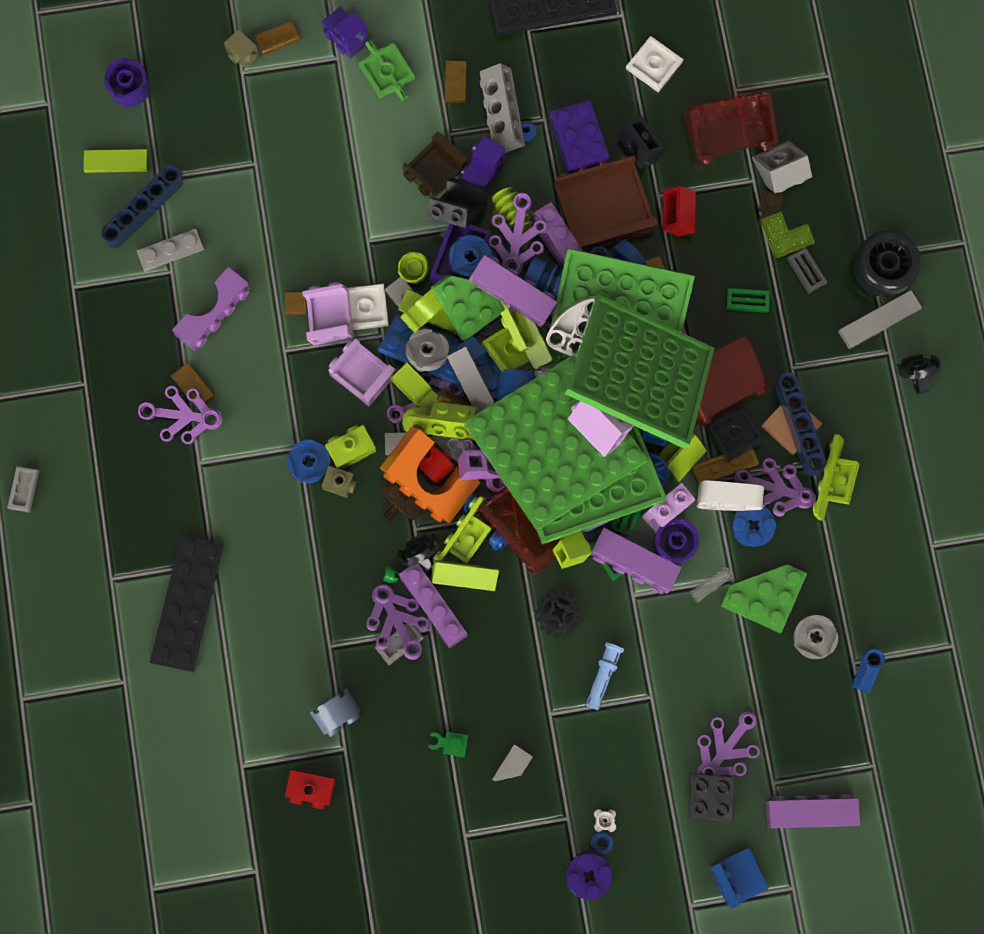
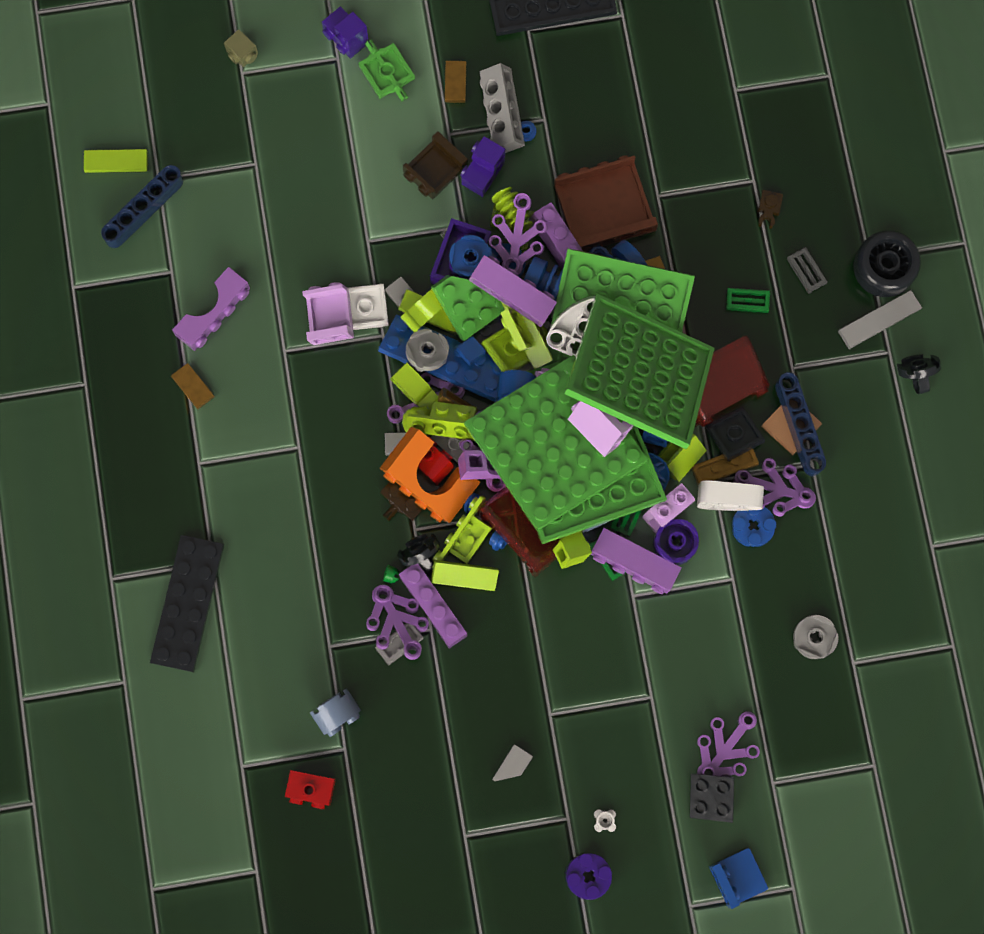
(23, 489): light grey plate -> none
(128, 93): dark purple brick -> none
(170, 250): light grey plate -> none
(185, 415): medium lavender plant -> none
(277, 38): pearl gold tile -> none
(295, 303): pearl gold tile -> none
(298, 456): blue plate -> none
(339, 482): olive brick -> none
(350, 447): lime brick -> none
(361, 372): lavender panel -> none
(413, 267): lime hair -> none
(453, 744): green plate -> none
(459, 203): black panel -> none
(471, 379): light grey tile -> none
(568, 609): black gear -> none
(578, 137): dark purple brick -> none
(607, 666): light blue pin -> none
(609, 842): blue plate -> none
(641, 142): black brick -> none
(654, 64): white tile -> none
(679, 211): red brick -> none
(711, 584): clear pin -> none
(731, 125): clear red windscreen -> none
(766, 597): bright green plate -> none
(783, 166): light grey slope -> none
(784, 241): clear neon green plate -> none
(812, 813): medium lavender brick -> none
(837, 479): lime bracket -> none
(866, 672): blue piece -> none

